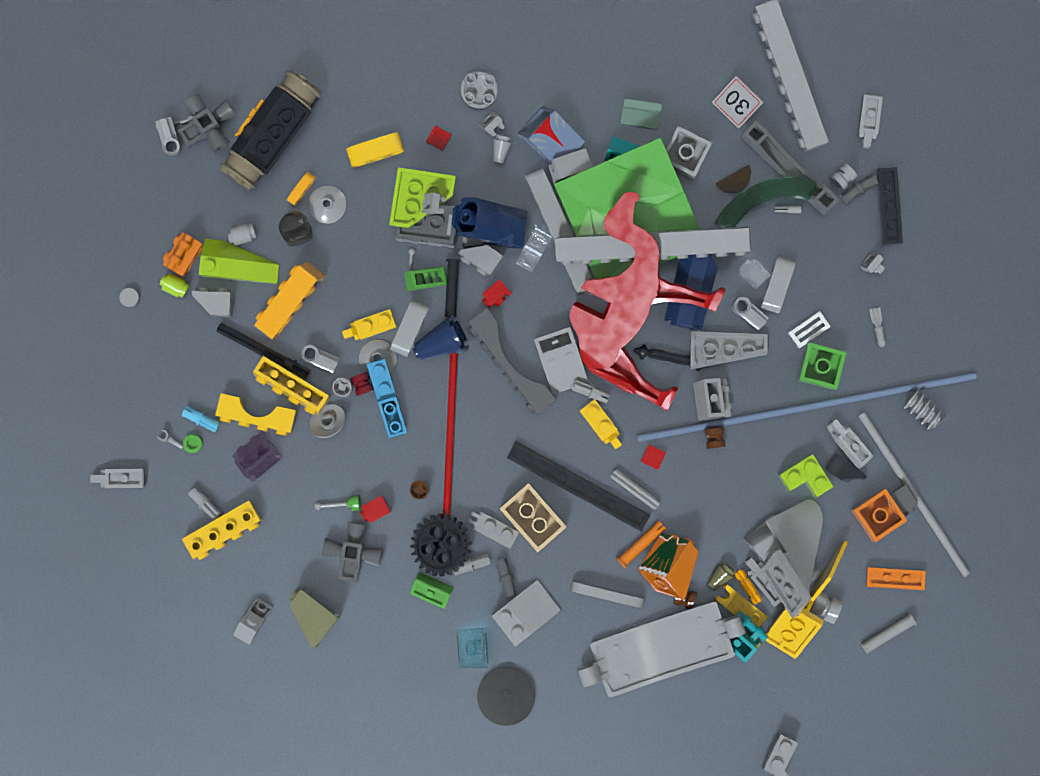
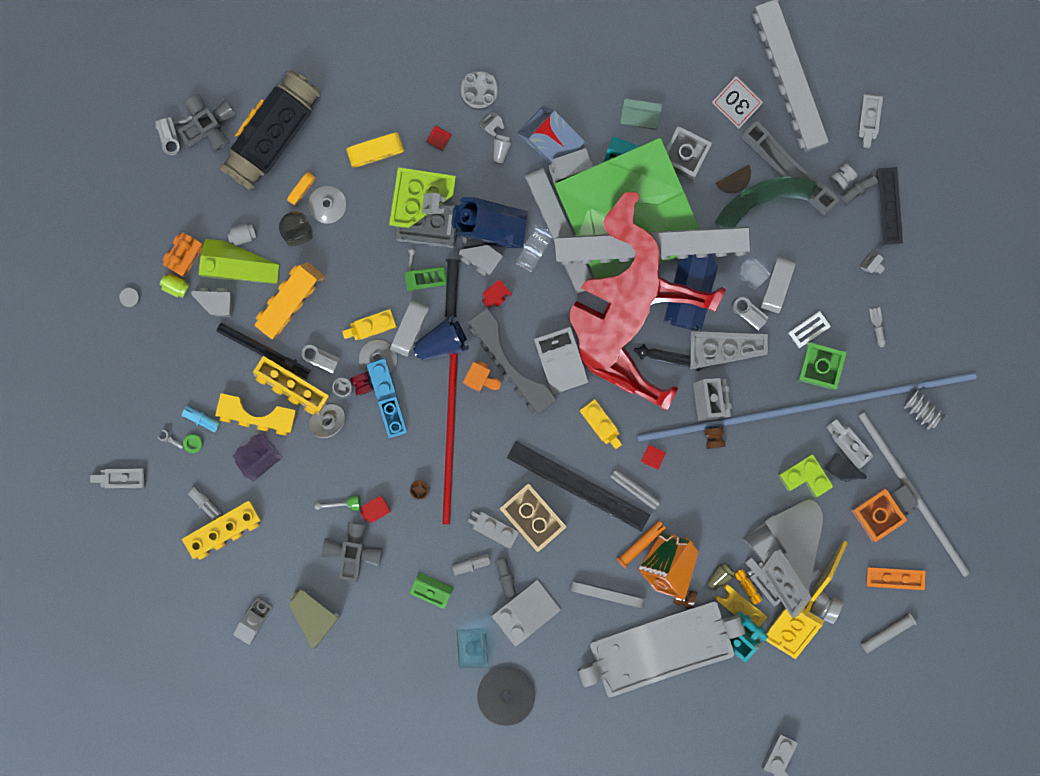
(455, 553): black gear -> none
(479, 377): none -> orange brick
(590, 391): light grey axle -> none
(795, 209): light grey pin -> none

